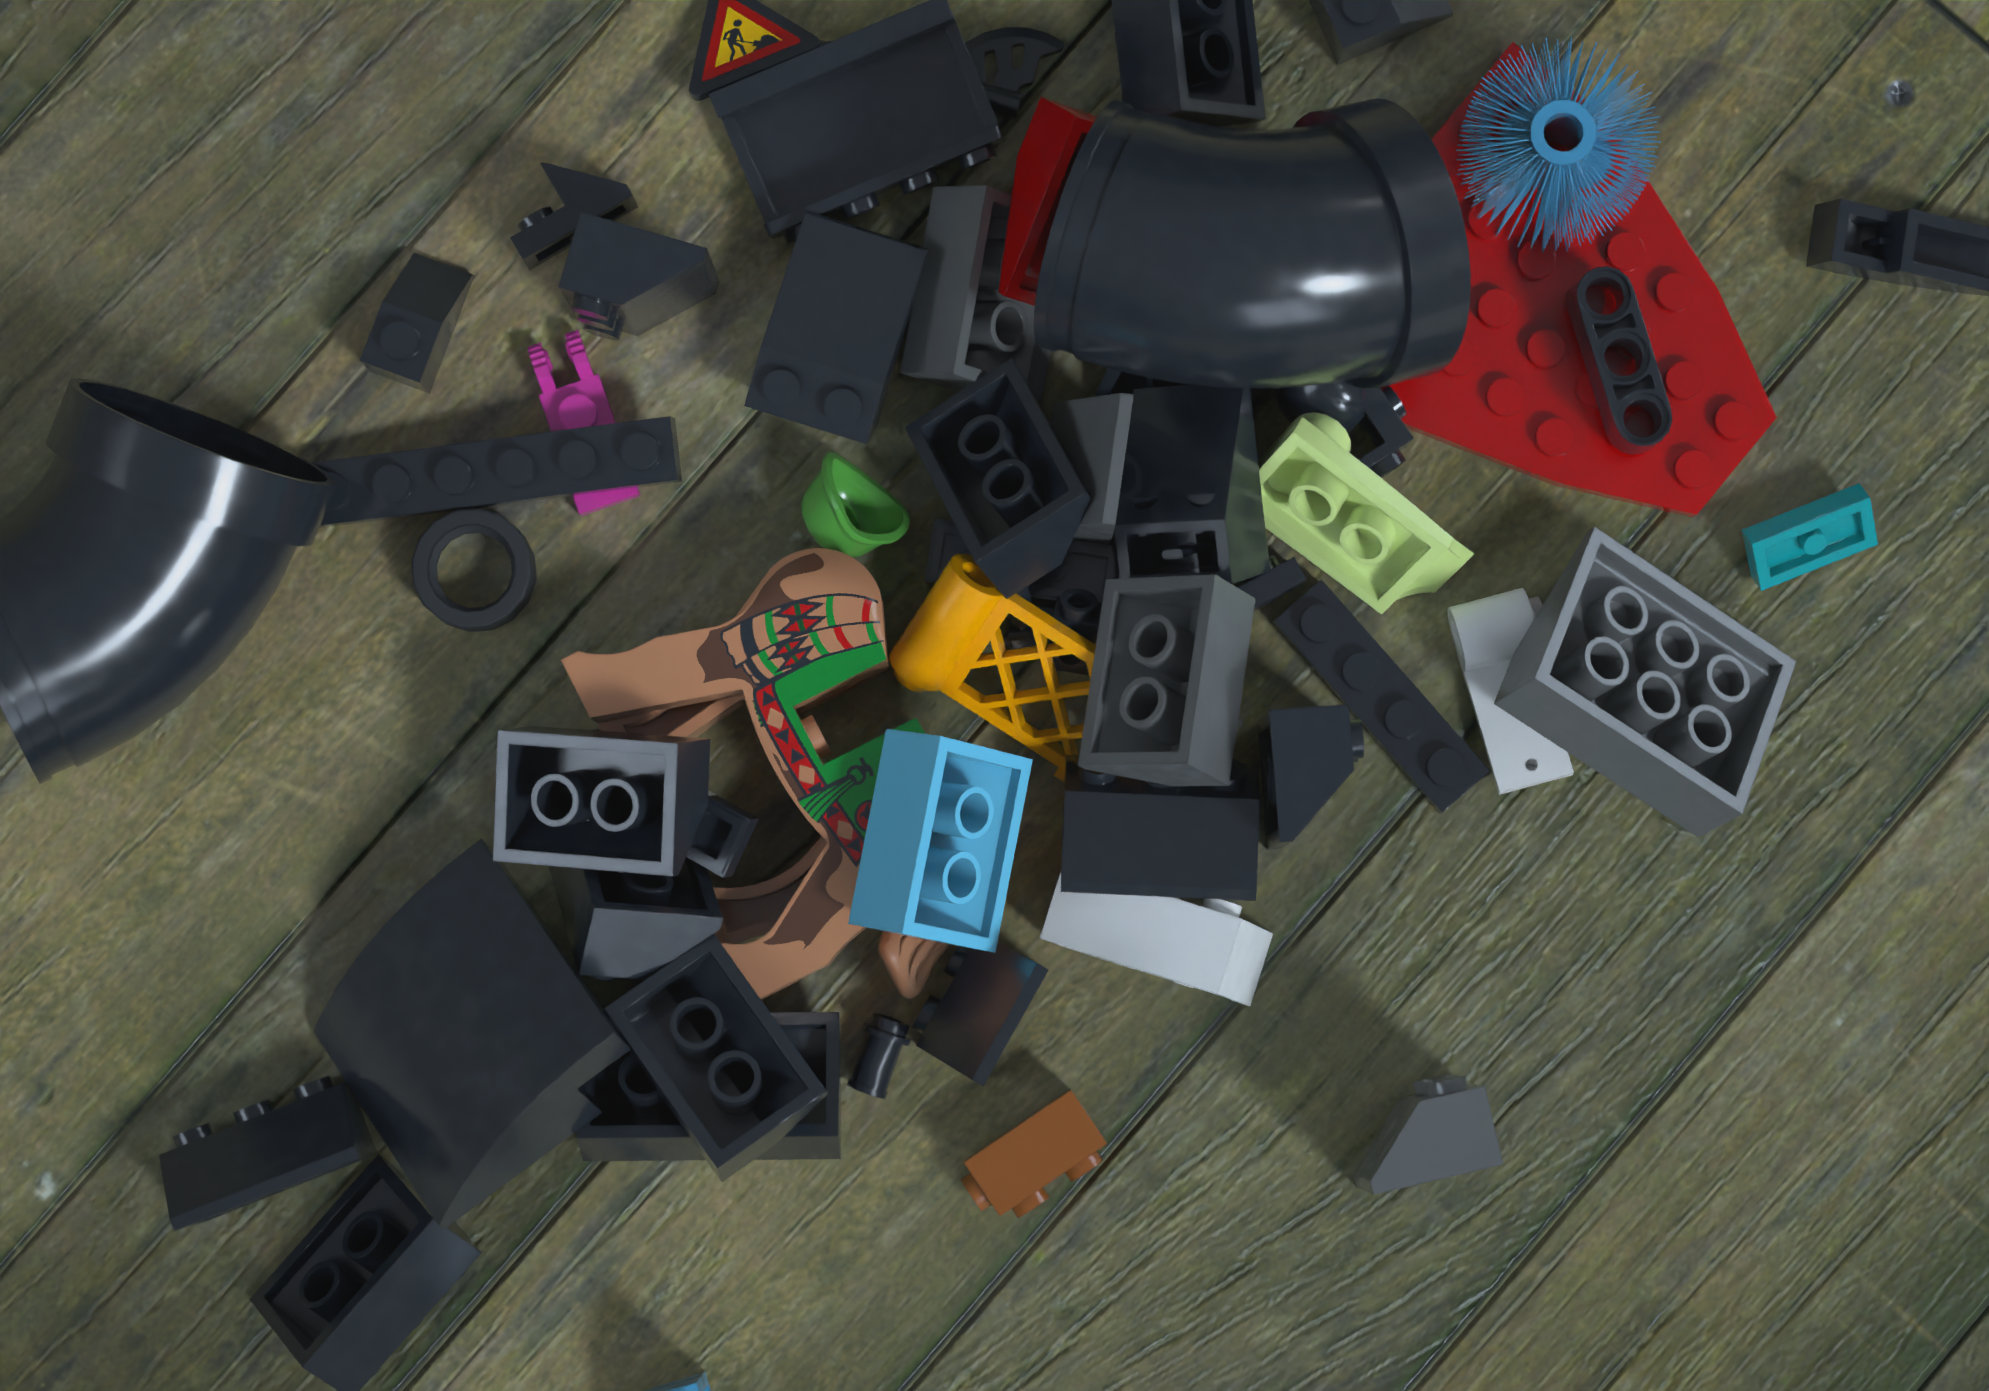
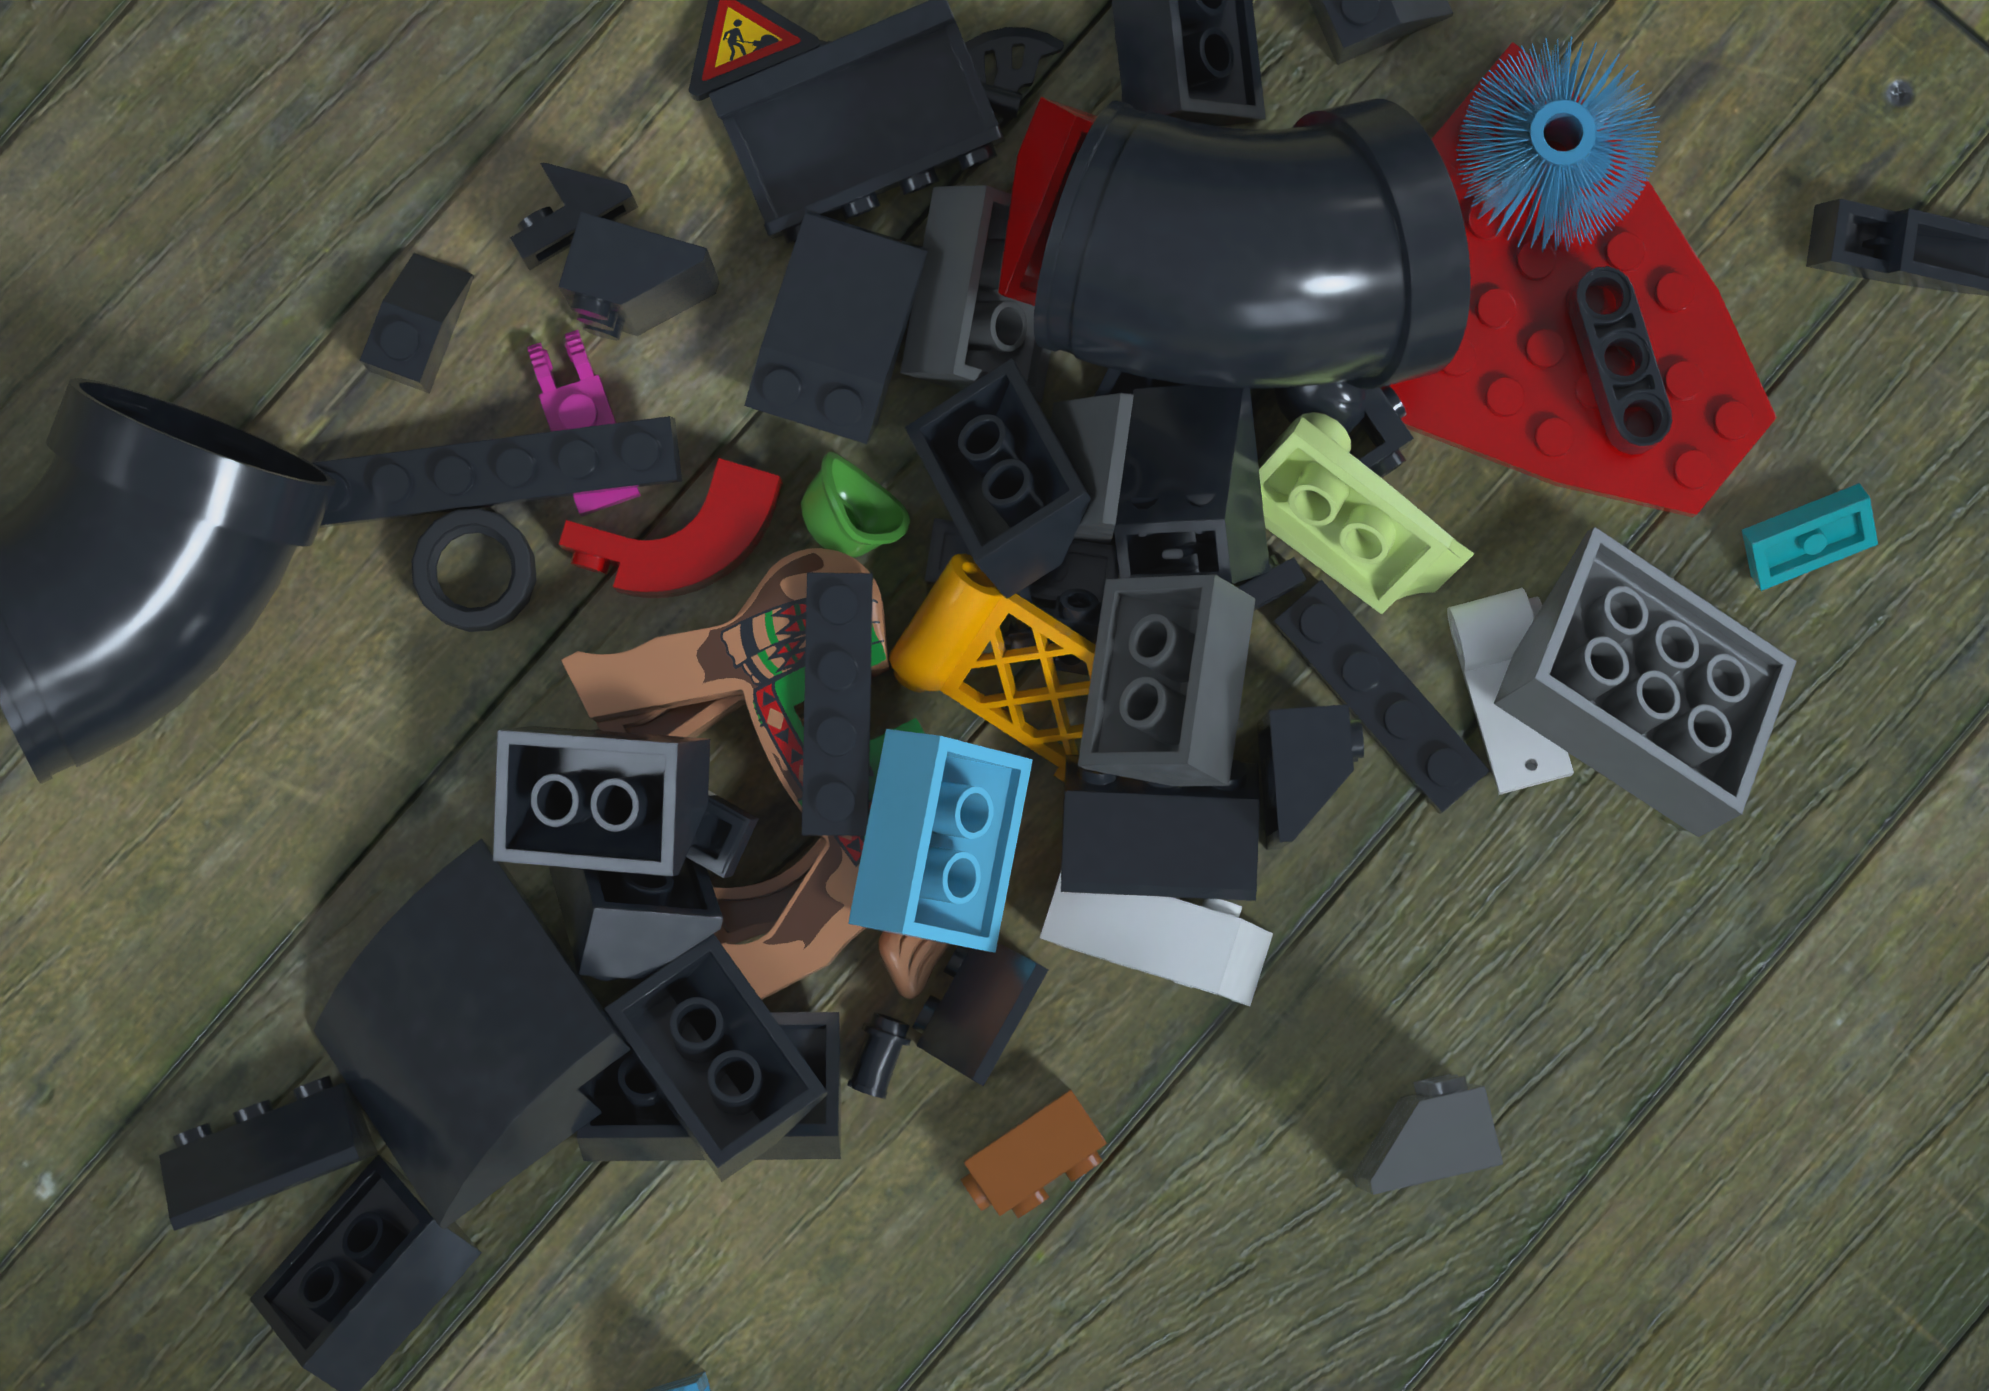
(698, 555): none -> red arch
(837, 704): none -> black plate

